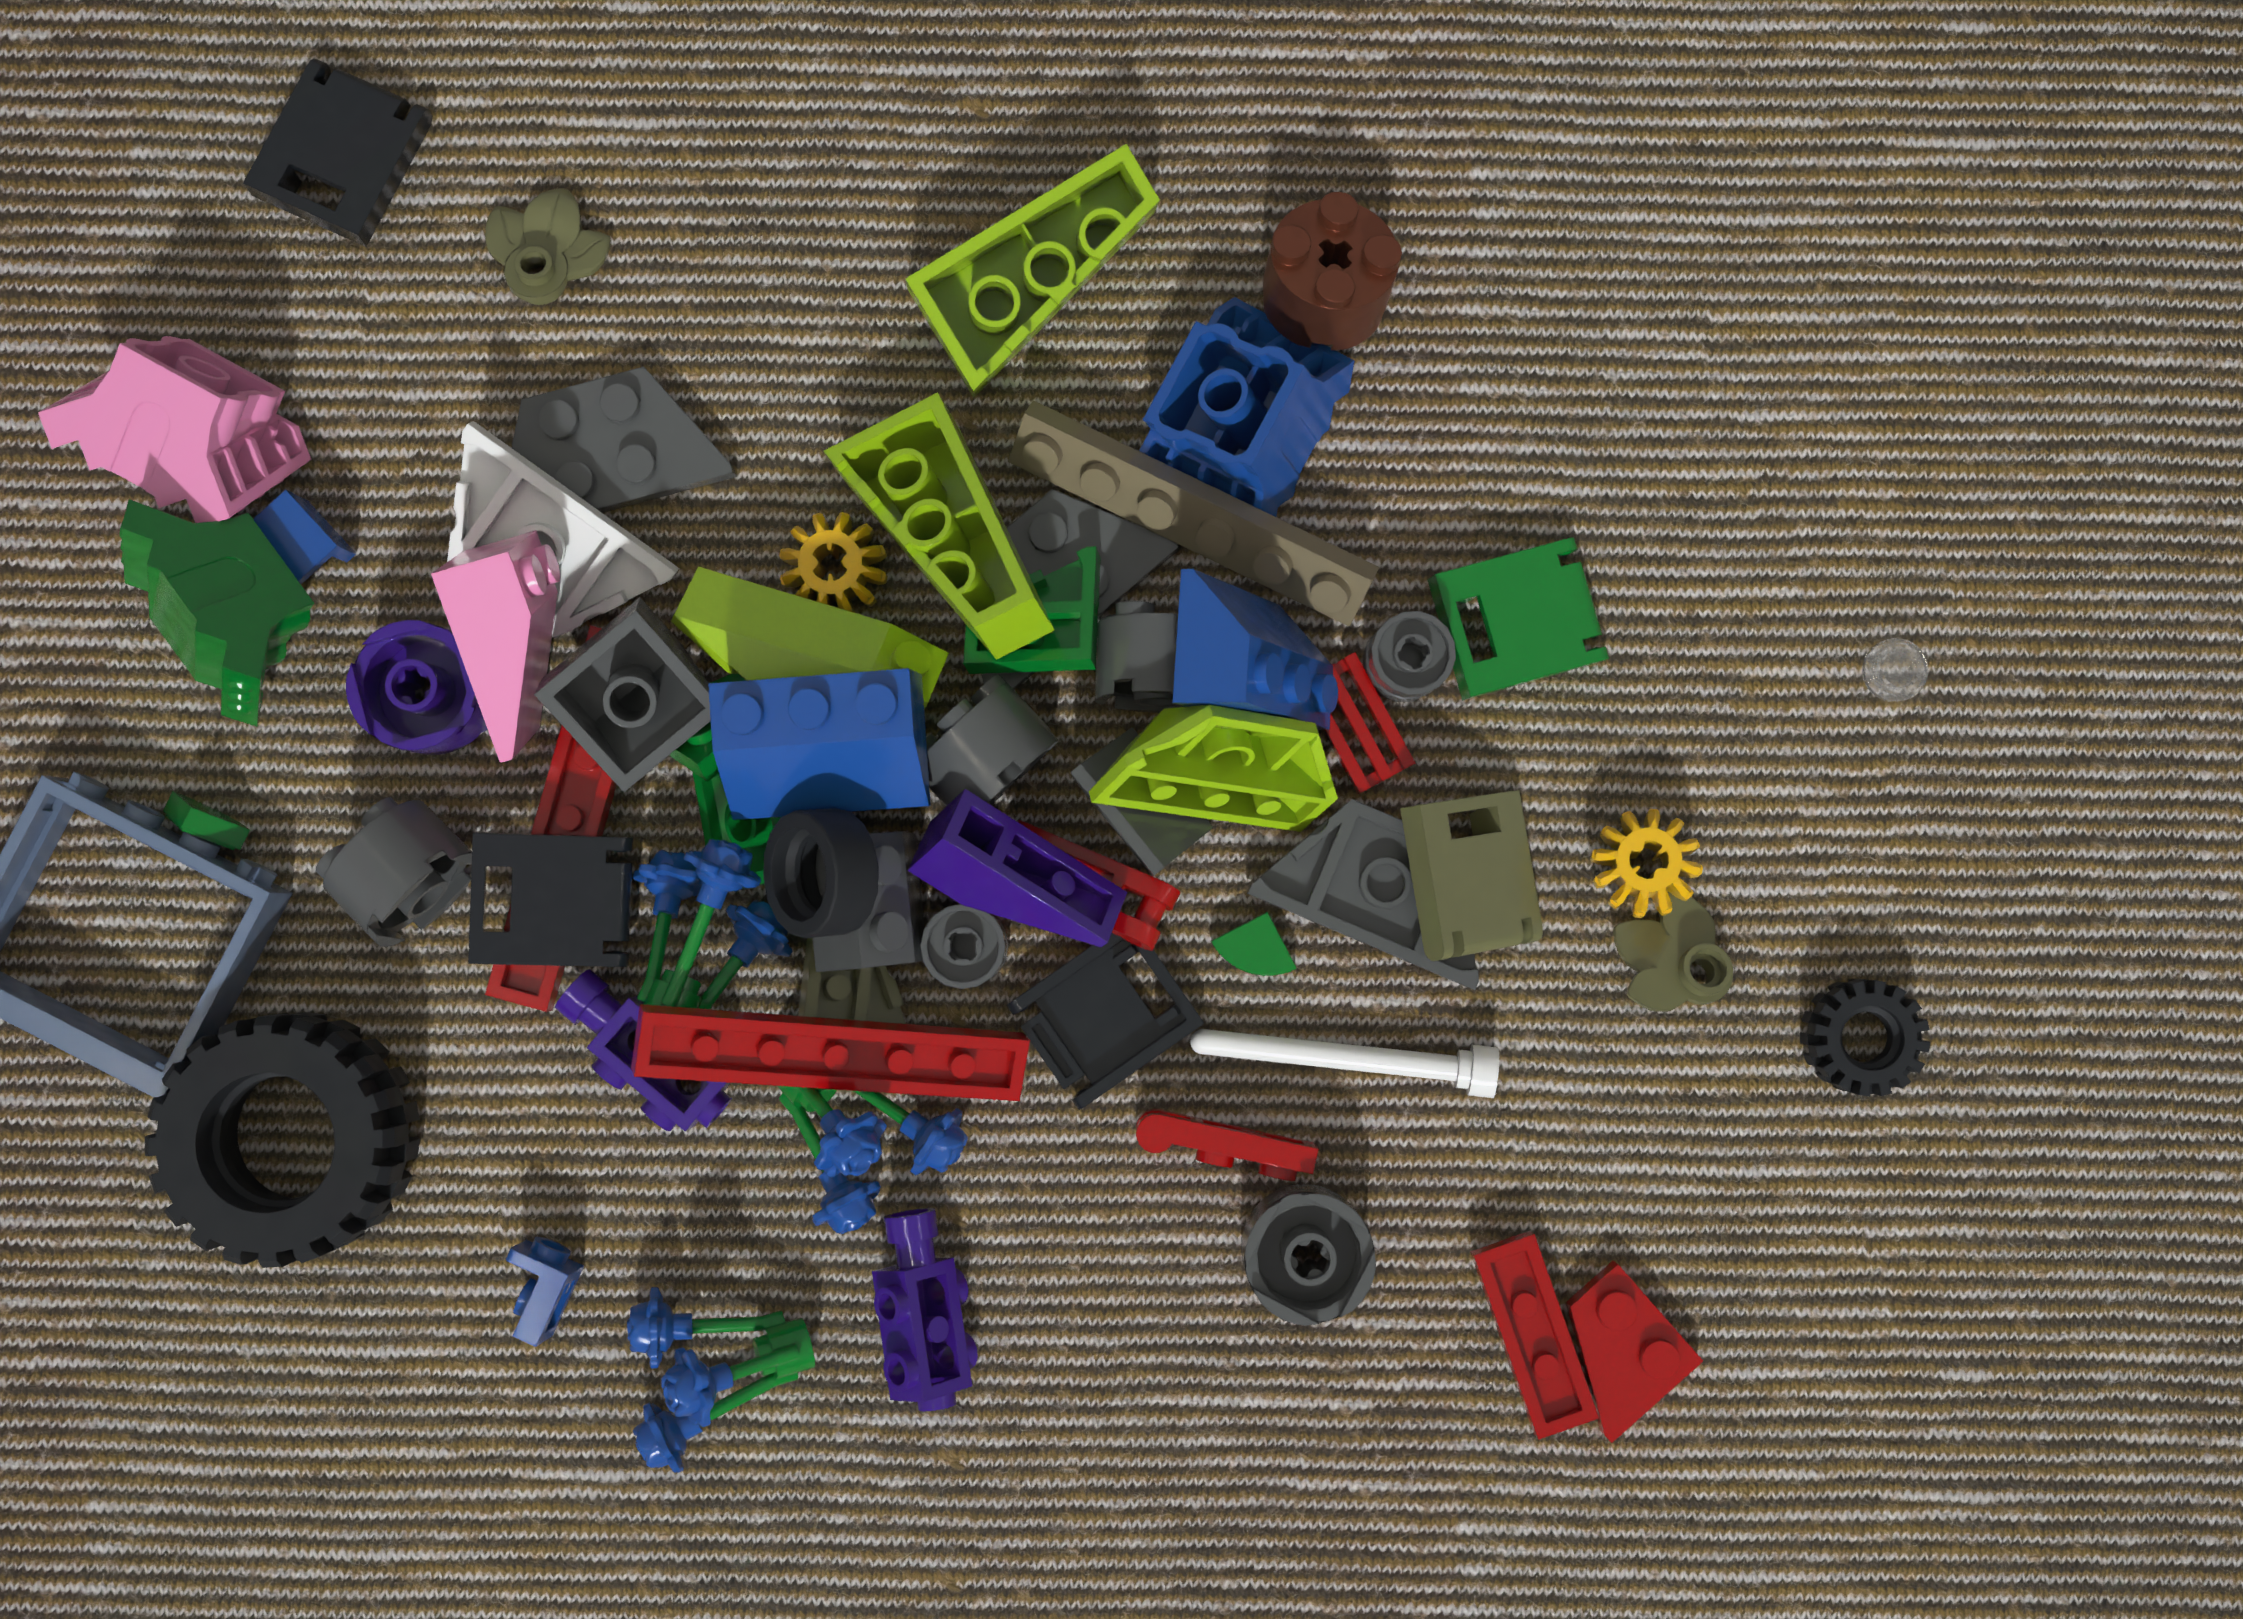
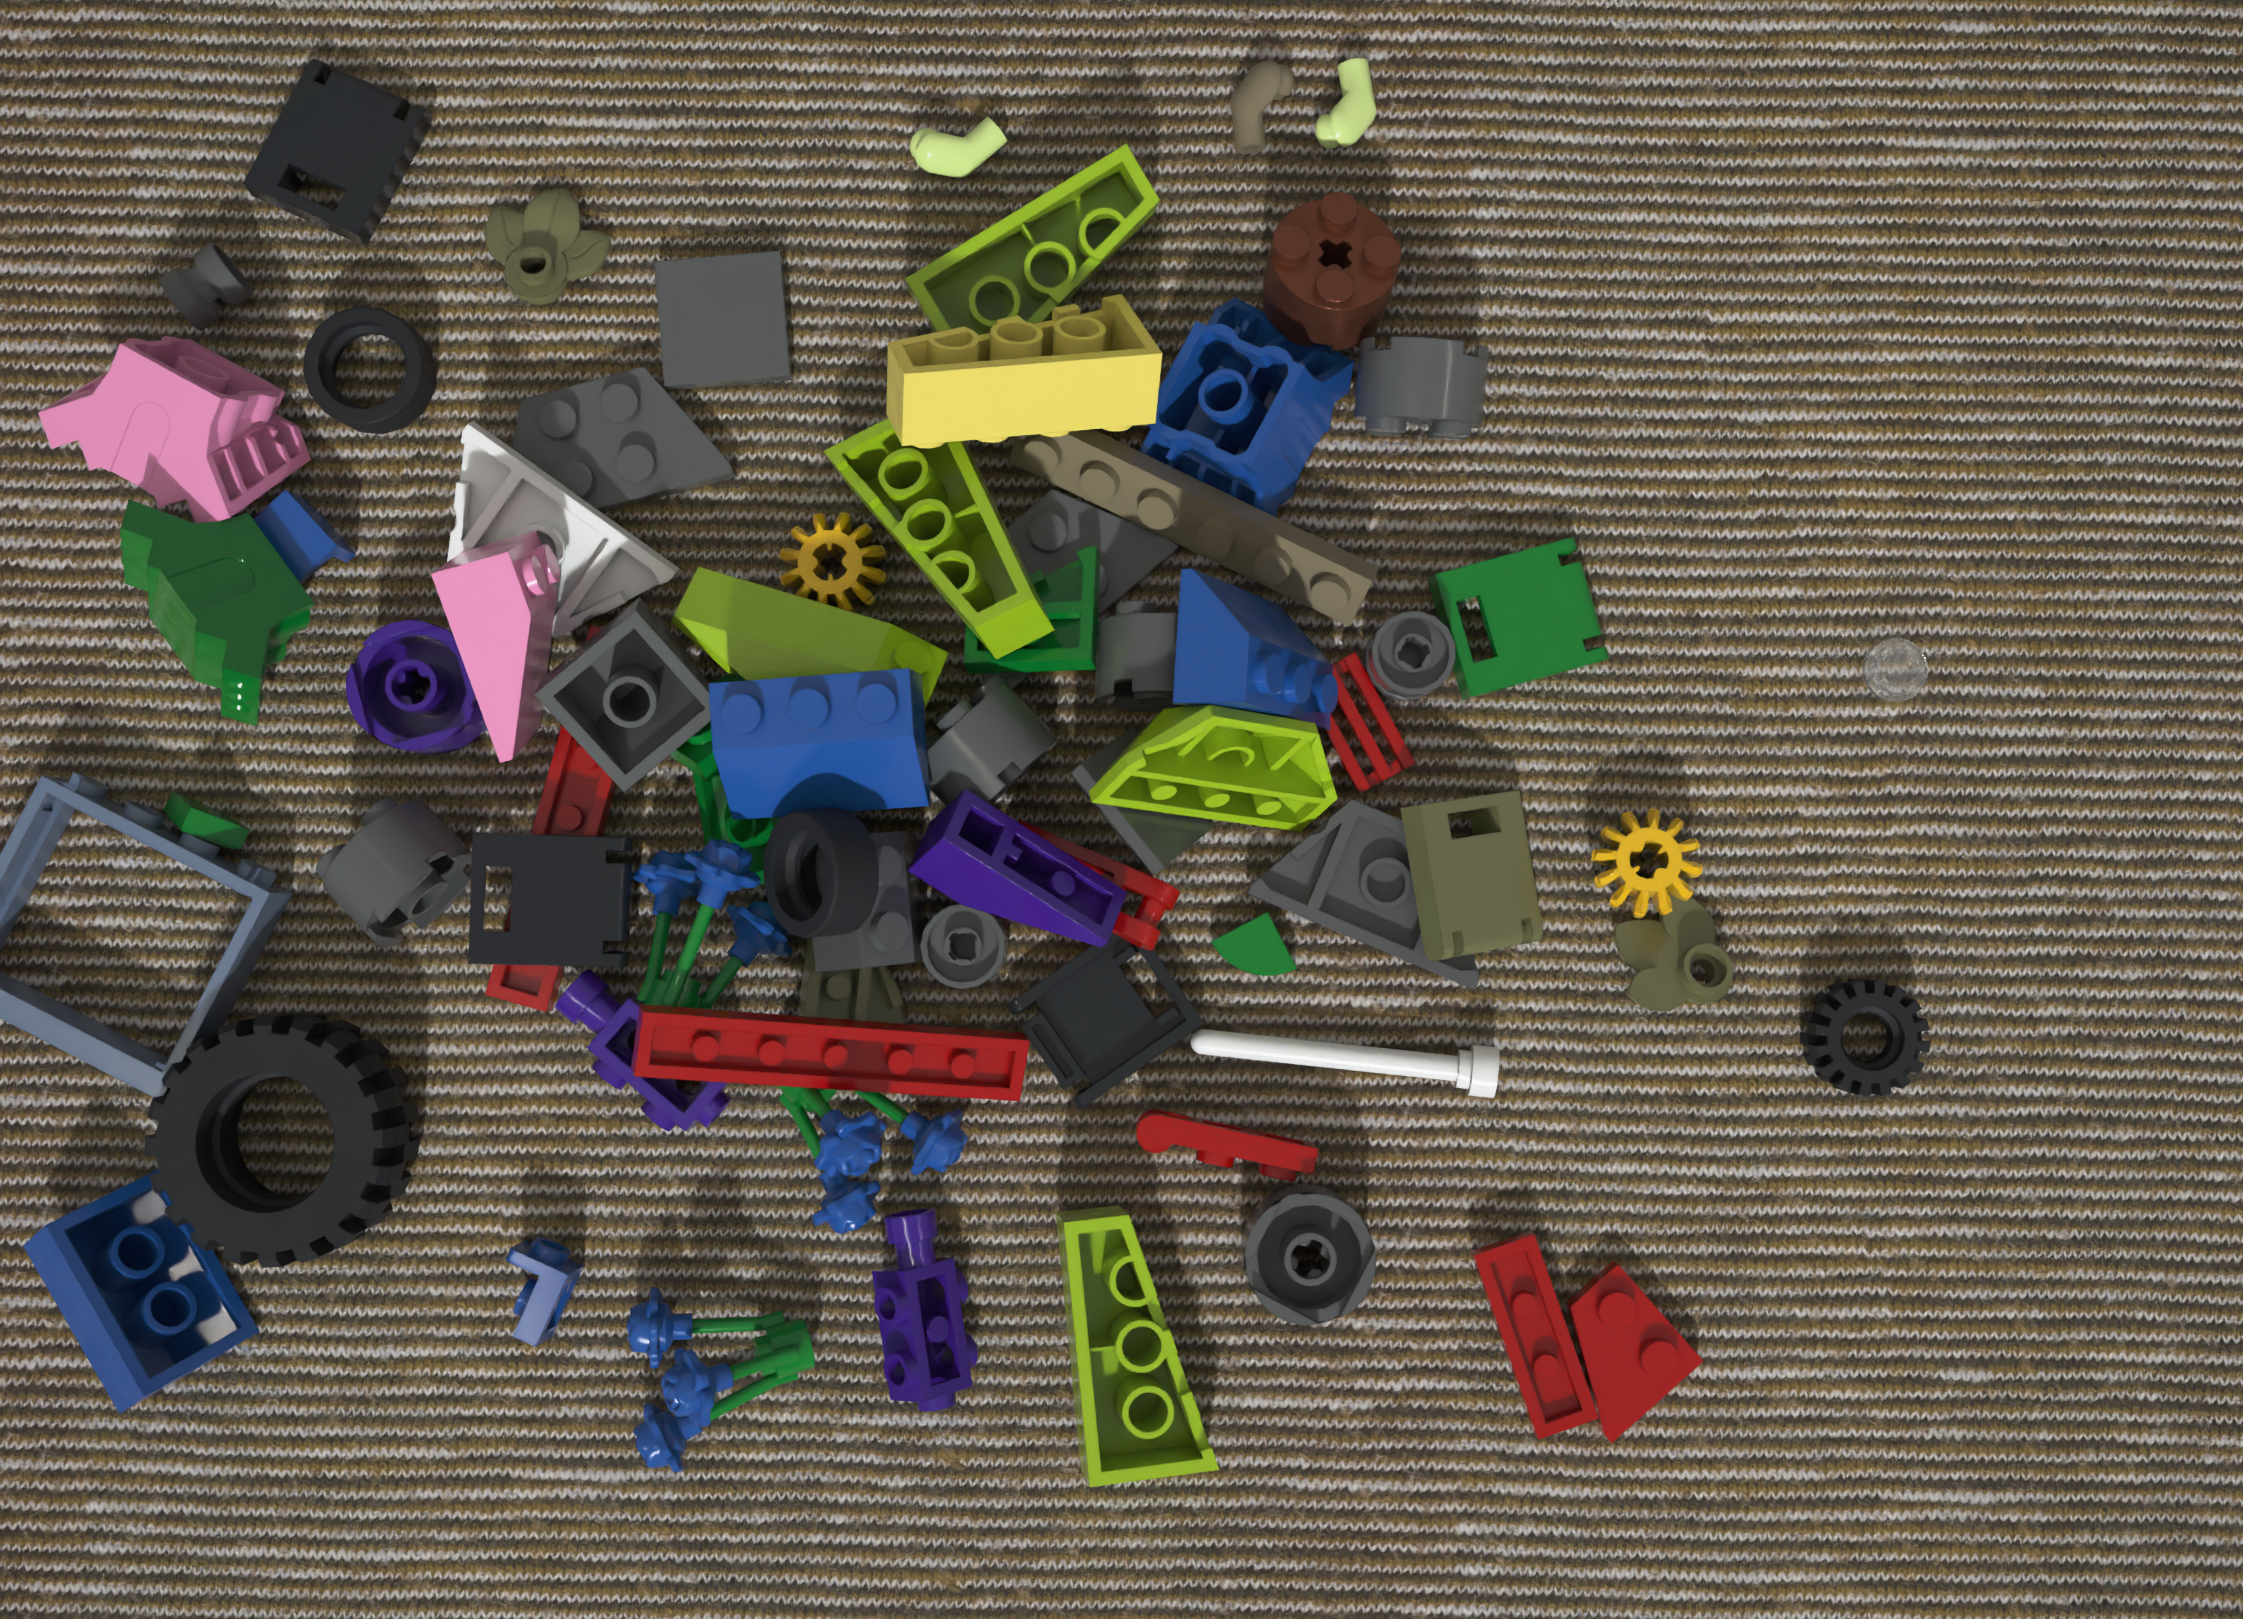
(138, 1292): none -> blue slope
(205, 287): none -> dark grey wheel
(326, 349): none -> black tyre
(723, 320): none -> dark grey tile
(956, 155): none -> yellowish green arm
(1025, 378): none -> light yellow wedge
(1125, 1370): none -> lime wedge
(1251, 98): none -> dark tan arm
(1355, 109): none -> yellowish green arm
(1421, 386): none -> dark grey brick

